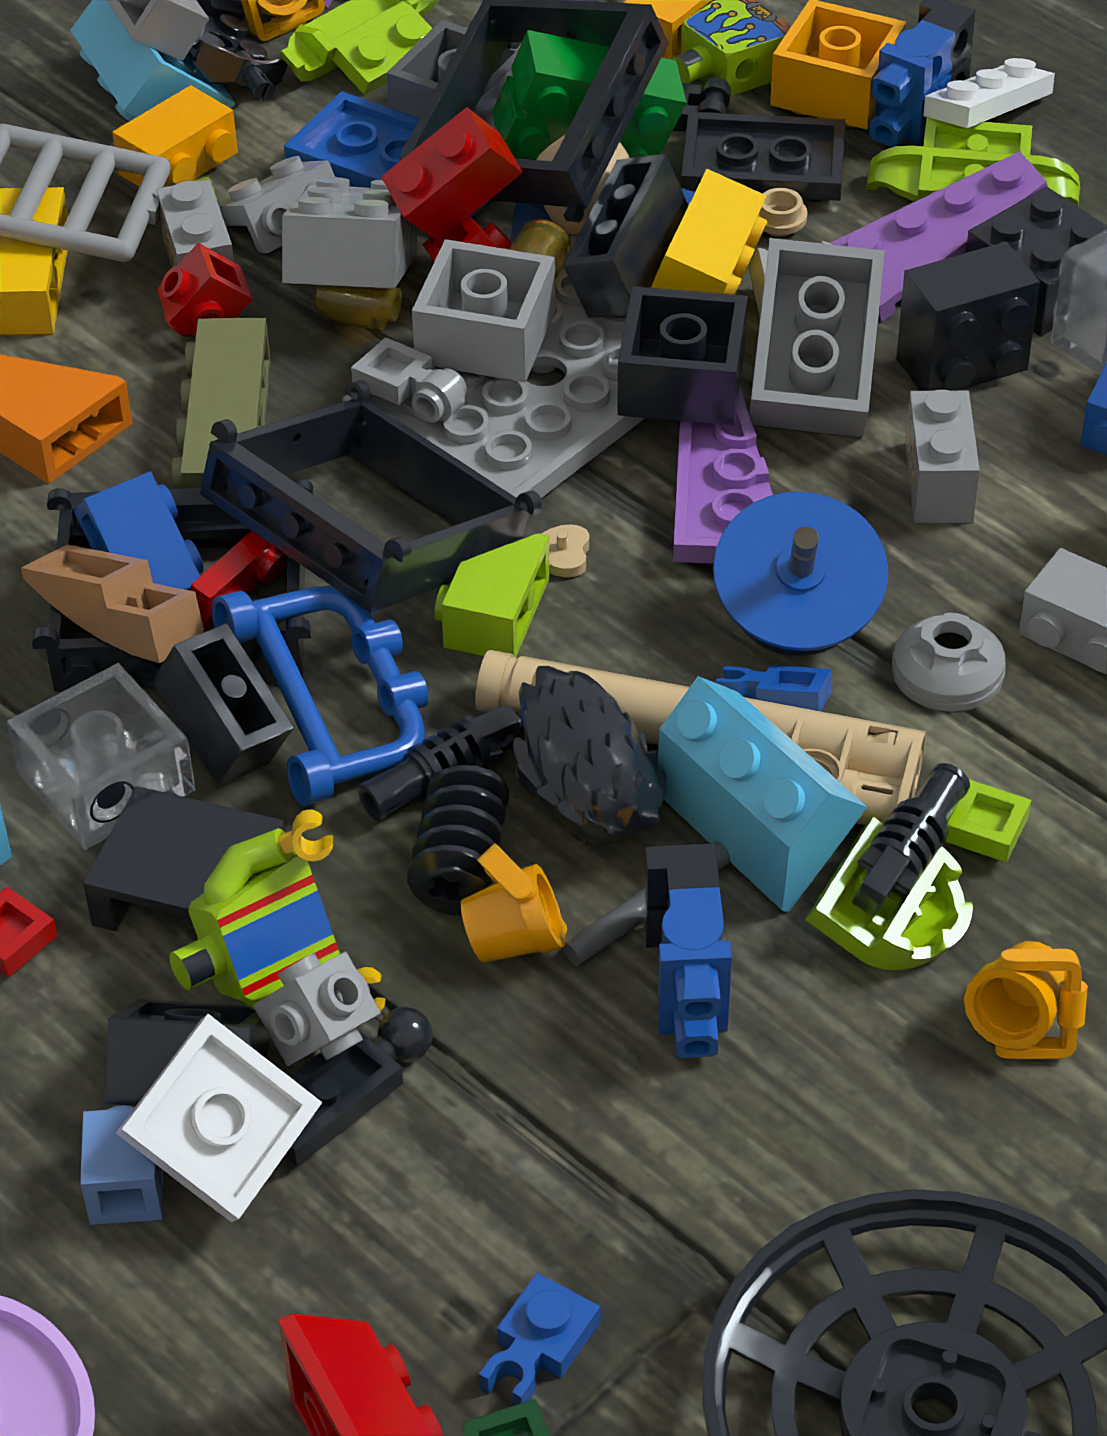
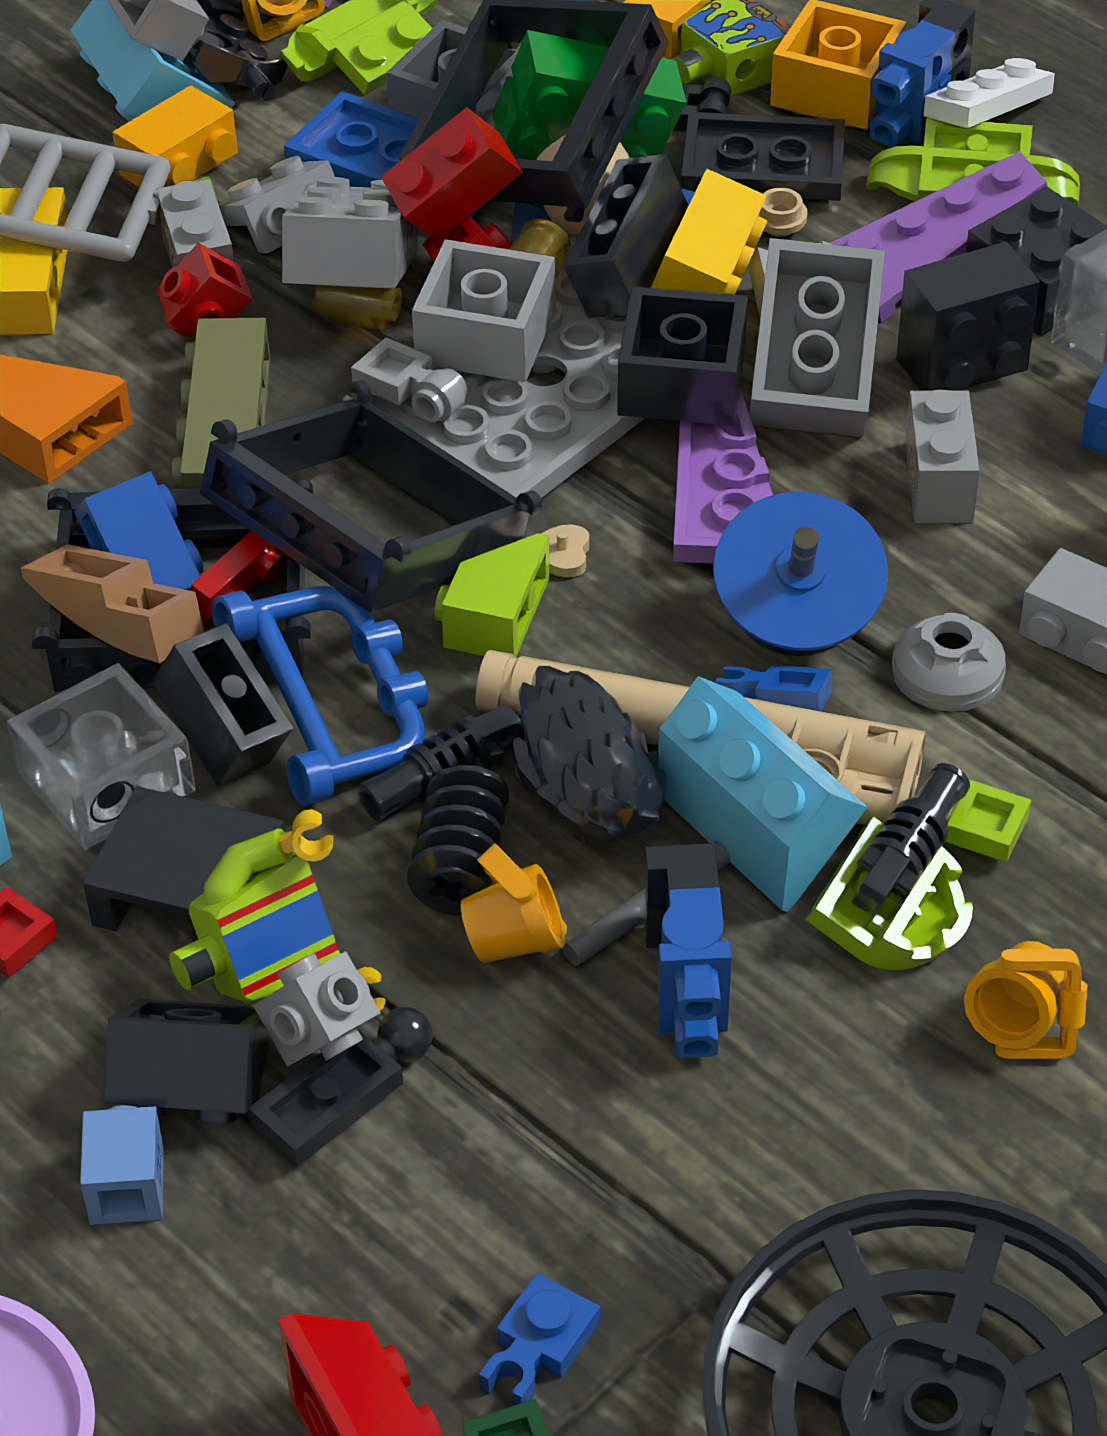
(219, 1118): white plate -> none

